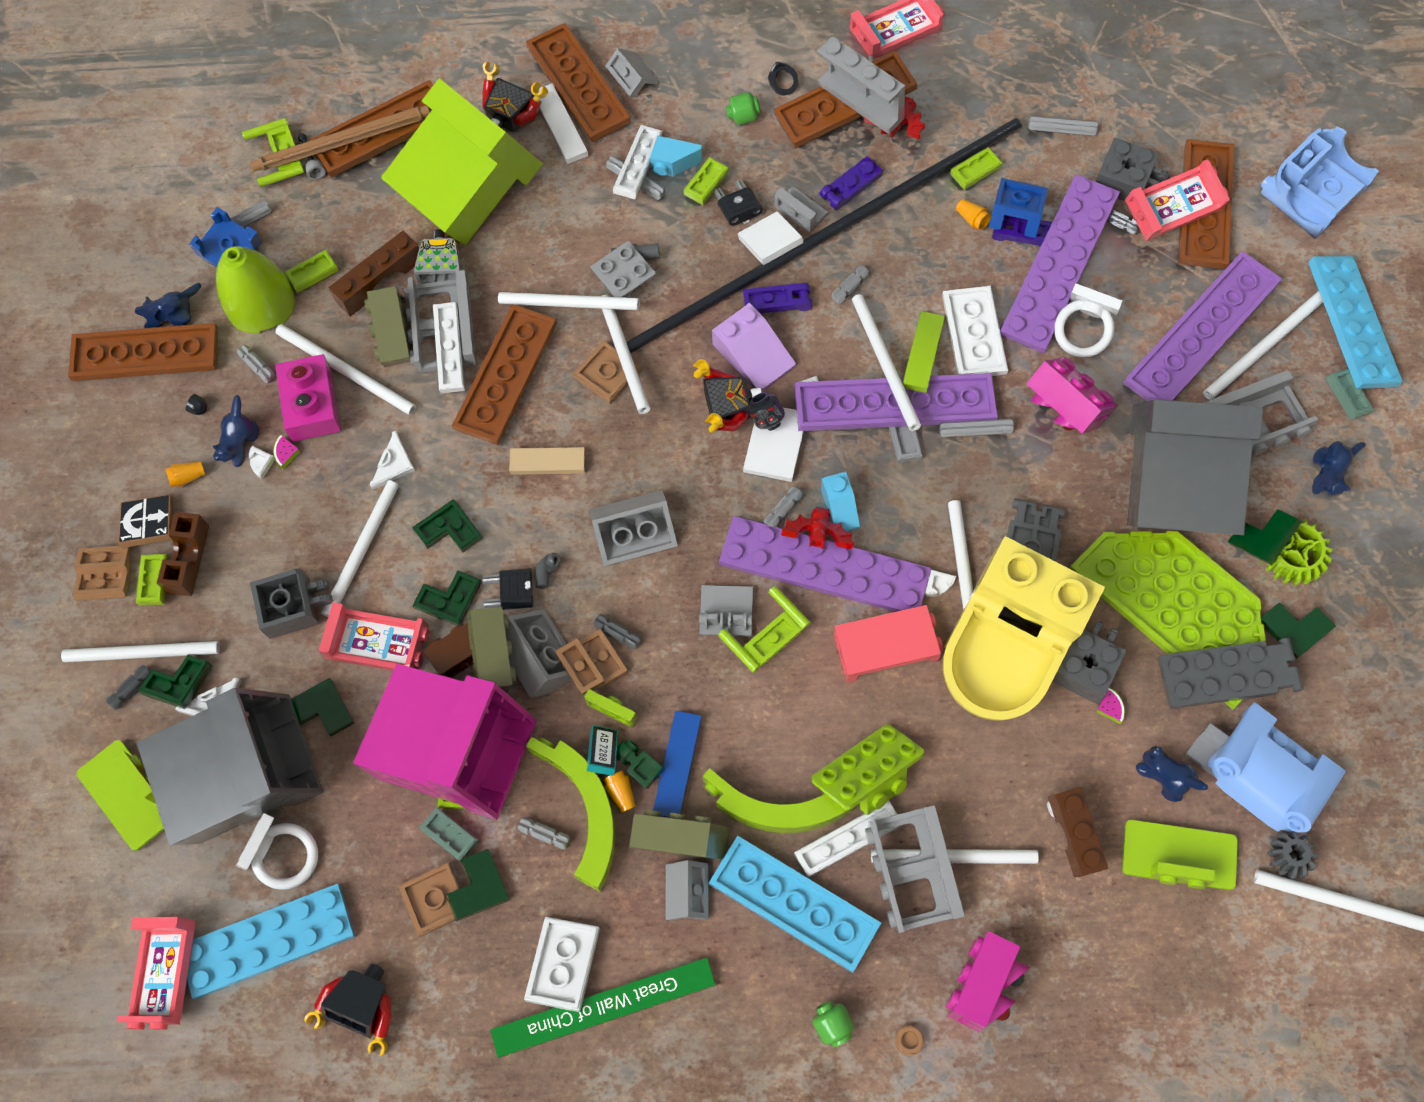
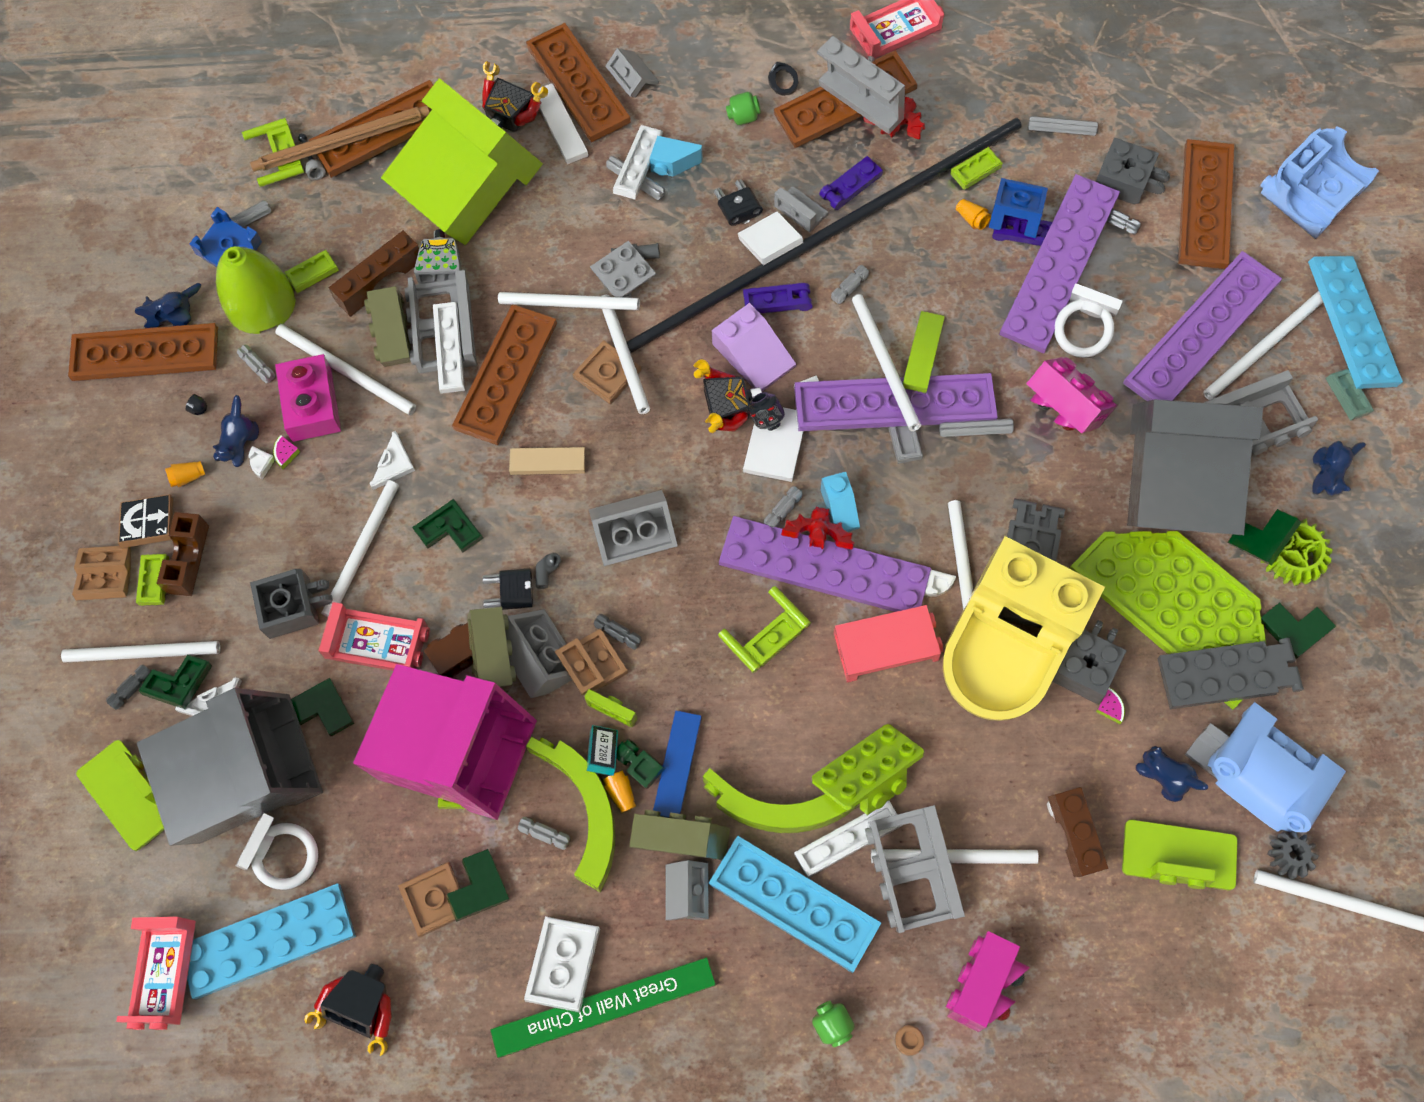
(448, 834): sand green plate -> none
(449, 605): dark green tile -> none
(706, 181): lime plate -> none
(726, 609): light grey hinge -> none
(974, 331): white tile -> none
(1177, 200): coral panel -> none

